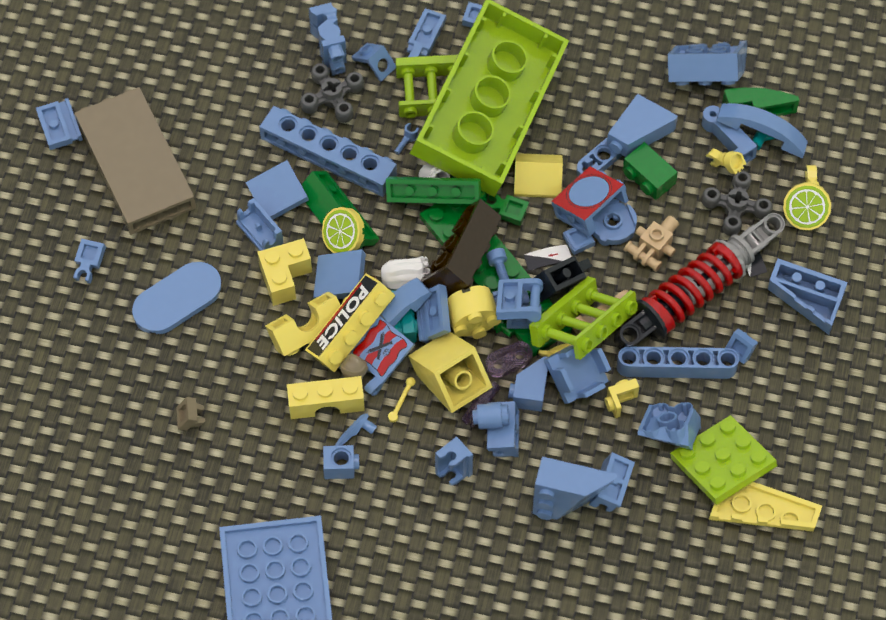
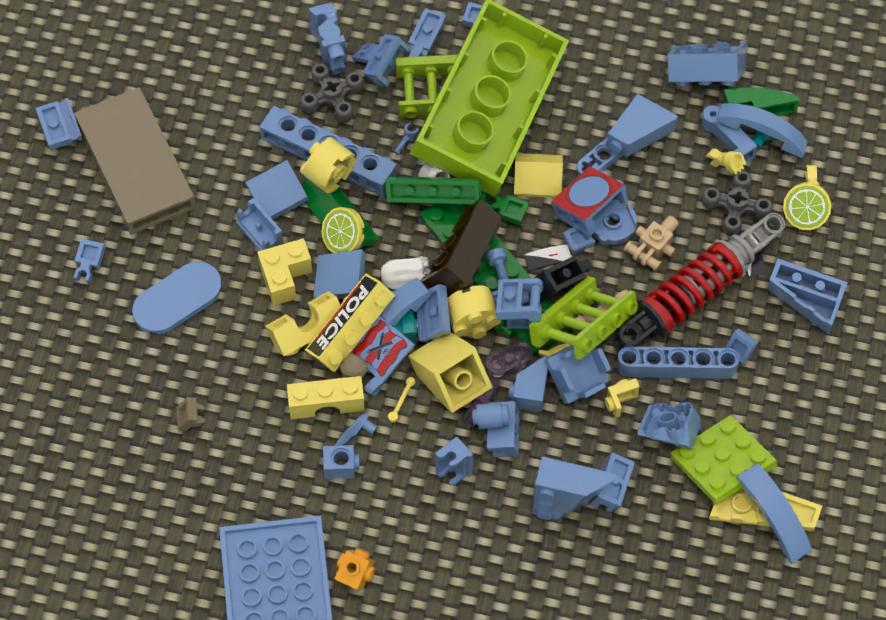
(328, 164): none -> light yellow brick
(349, 574): none -> light orange brick
(384, 59): none -> medium blue hinge
(649, 171): green brick -> none
(777, 511): none -> medium blue slope

